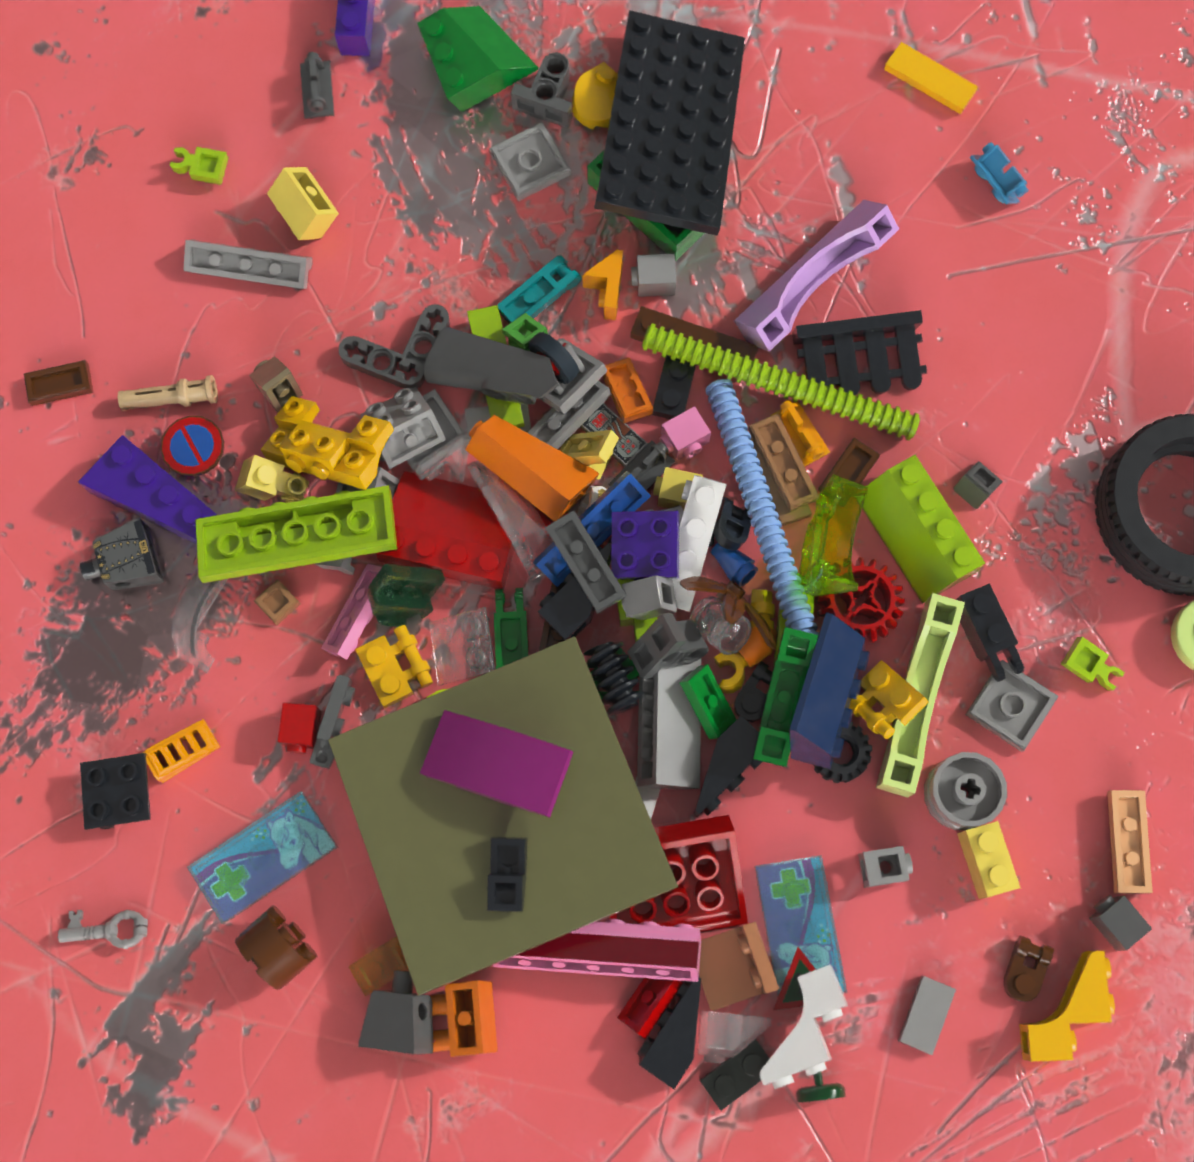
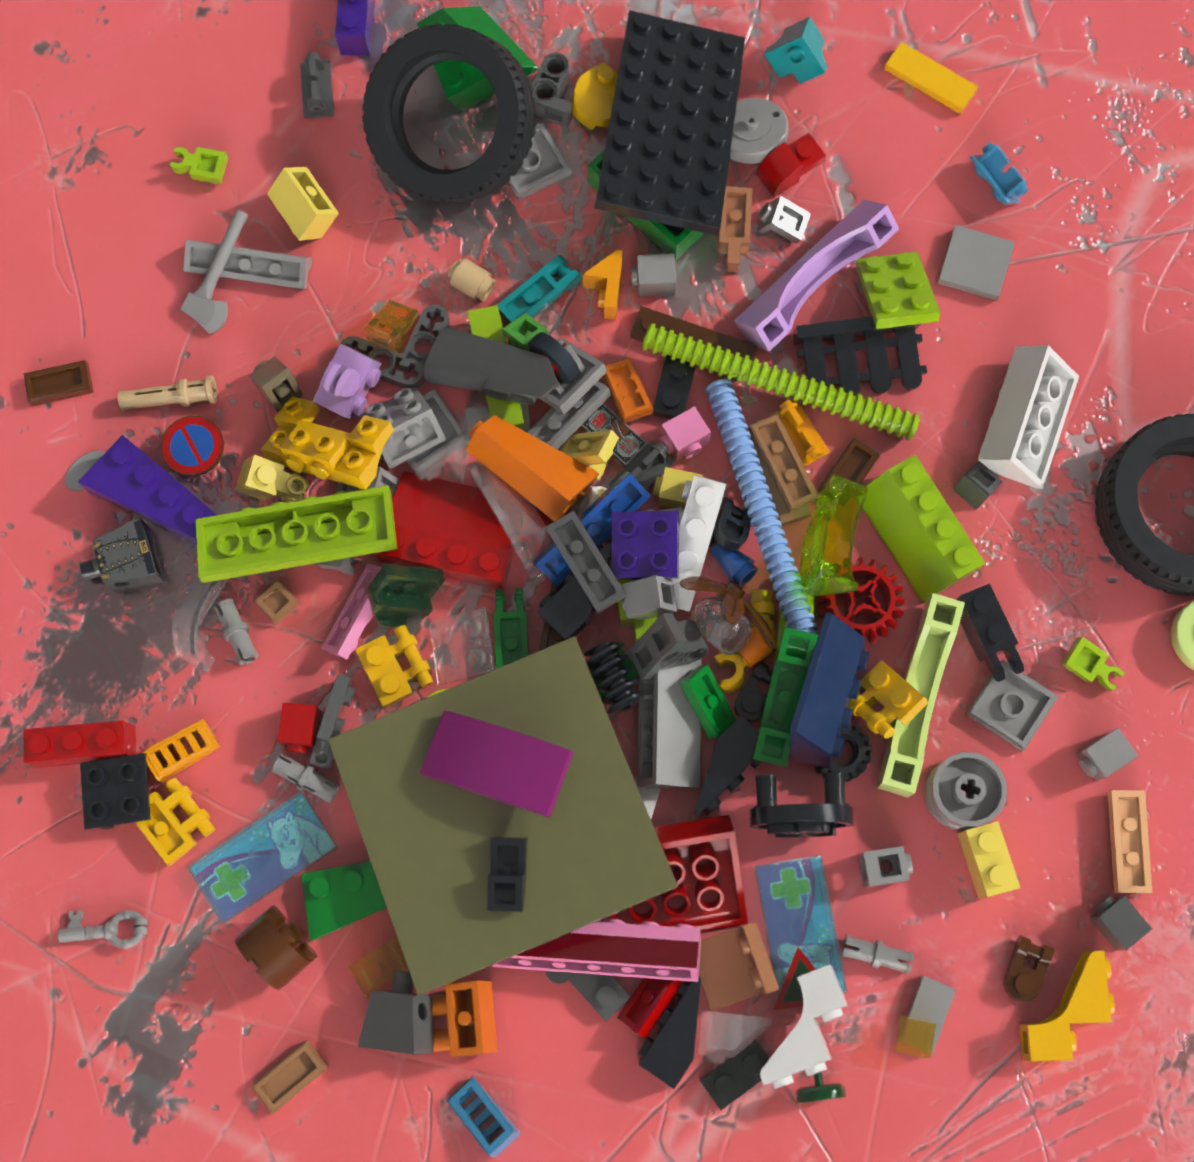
(78, 743): none -> red brick
(80, 468): none -> light grey sticker
(165, 830): none -> yellow plate
(199, 305): none -> light grey piece
(236, 632): none -> light grey pin
(290, 1077): none -> medium nougat tile
(305, 778): none -> light grey pin
(340, 897): none -> green wing
(347, 382): none -> lavender brick
(385, 110): none -> black tyre
(391, 325): none -> clear yellow slope
(471, 279): none -> tan brick
(505, 1139): none -> dark azure slope
(599, 990): none -> dark grey hinge
(735, 225): none -> nougat hinge
(757, 130): none -> light grey wheel
(783, 219): none -> light grey bracket
(789, 162): none -> red brick
(798, 52): none -> teal brick
(801, 819): none -> black piece
(877, 954): none -> light grey pin
(897, 290): none -> lime plate
(915, 1037): none -> clear yellow tile
(976, 262): none -> light grey tile
(1029, 415): none -> white slope
(1106, 755): none -> light grey brick

